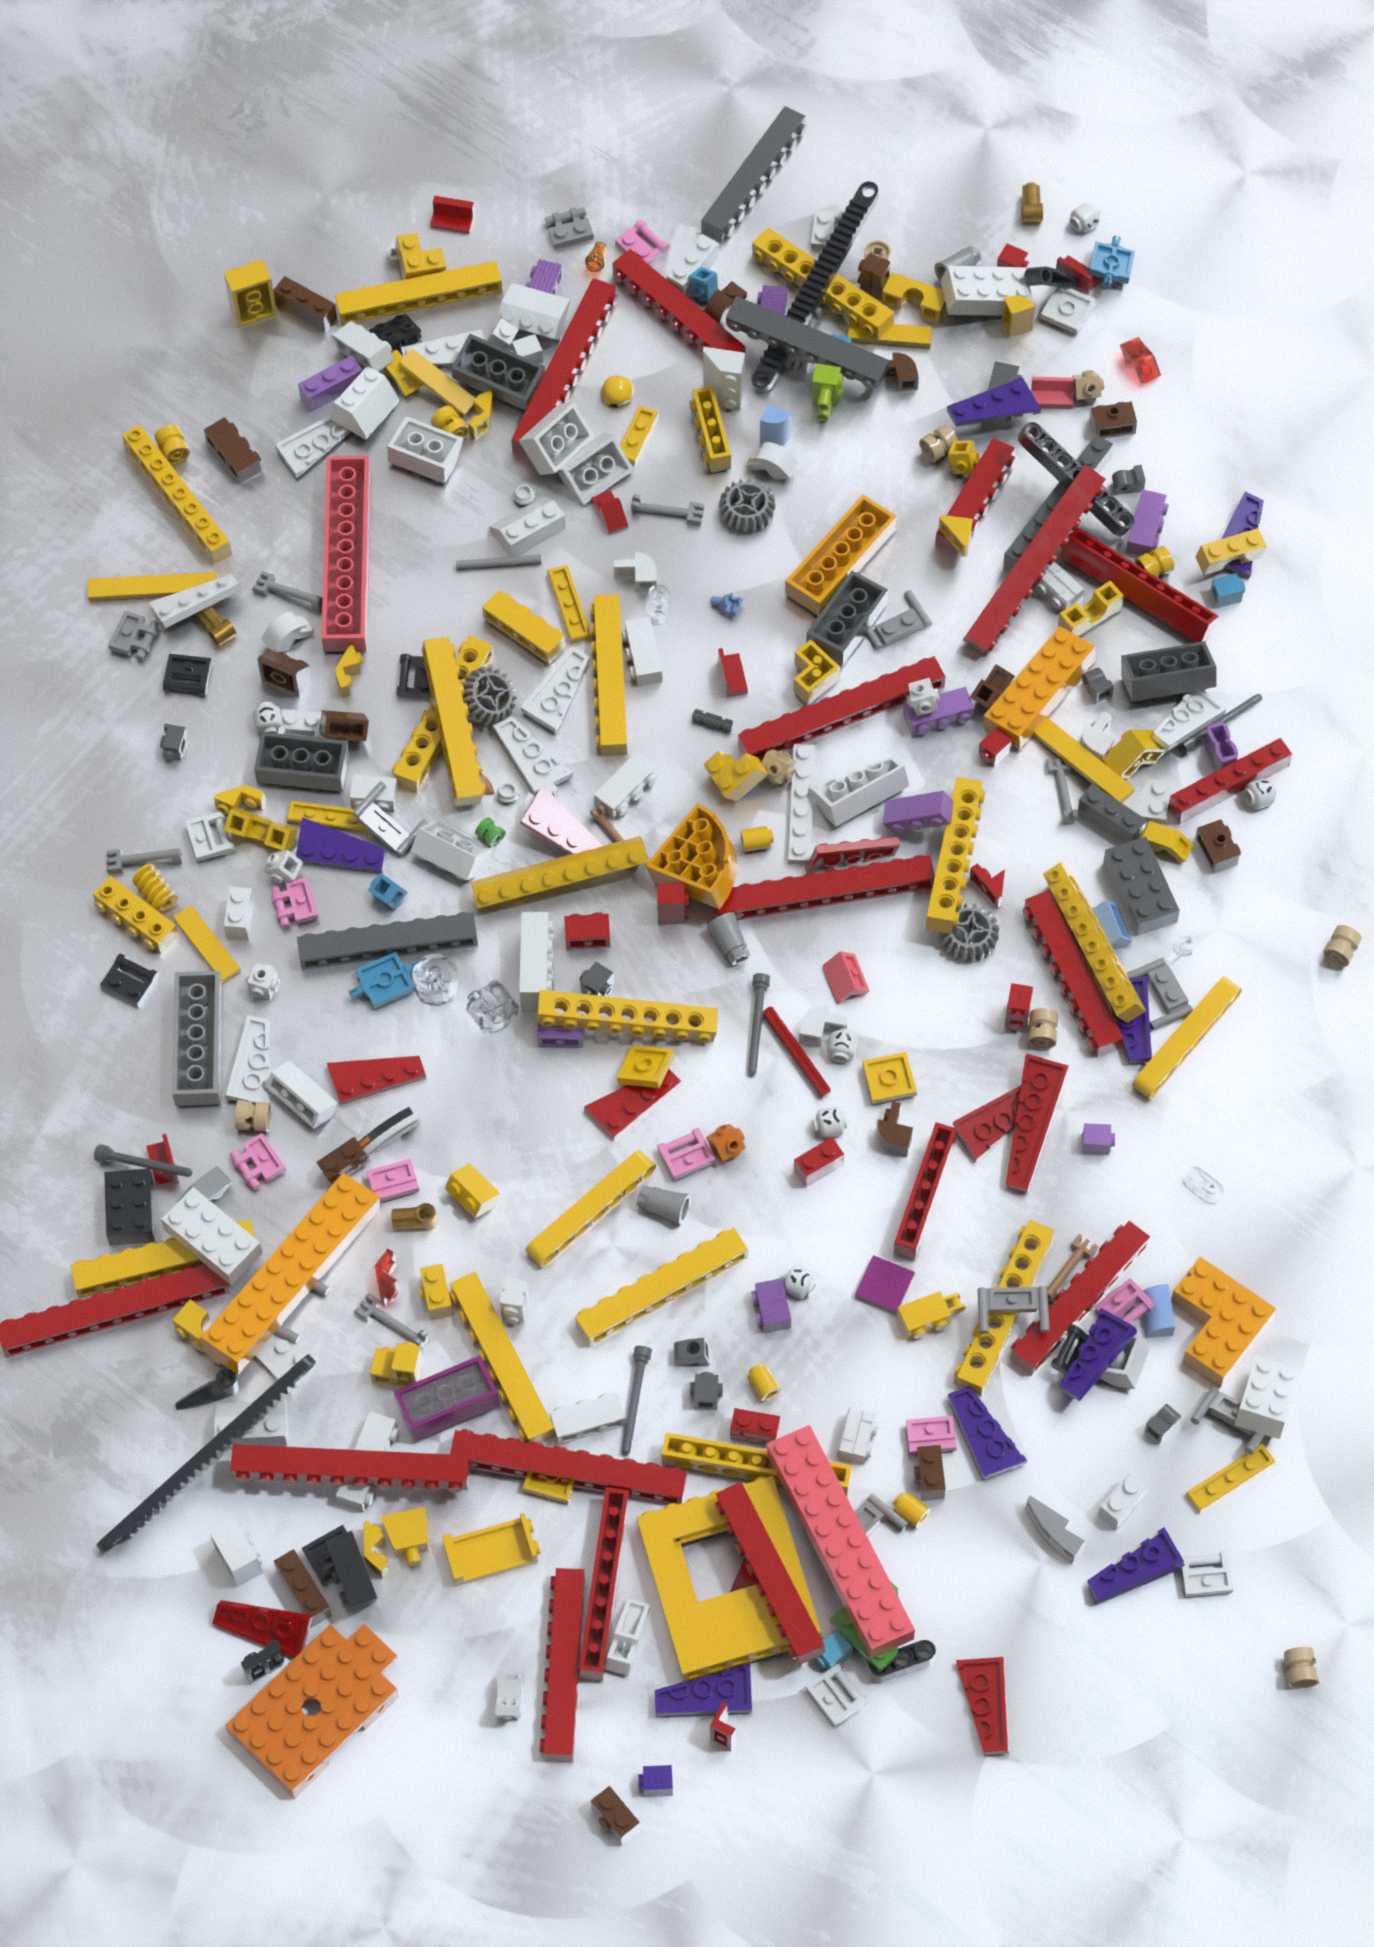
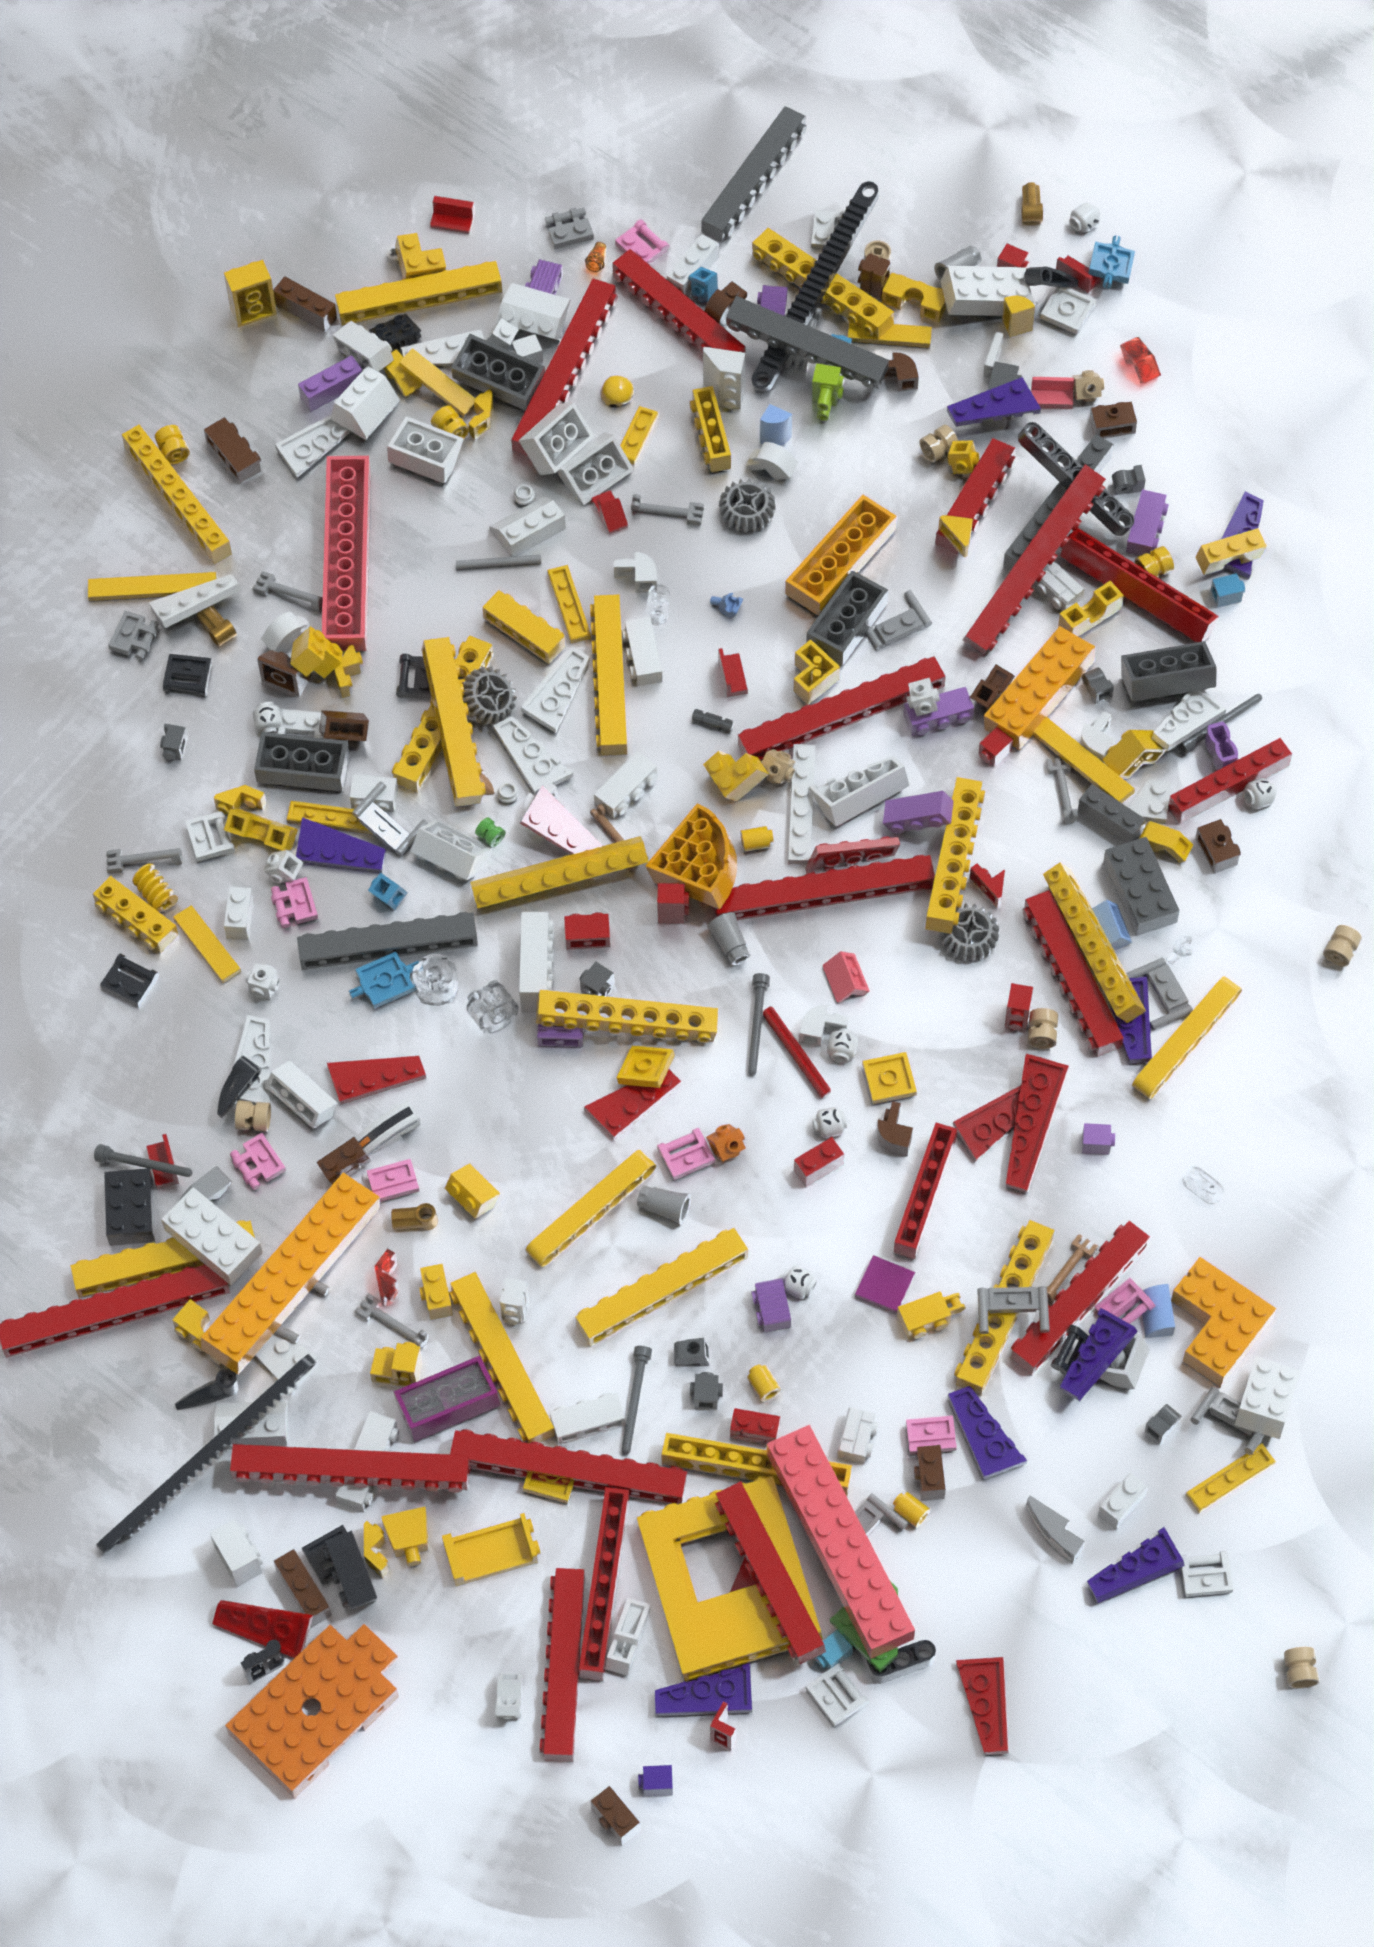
(197, 1038): light grey brick -> none
(238, 1082): none -> black piece
(315, 652): none -> yellow brick
(993, 354): none -> white tile

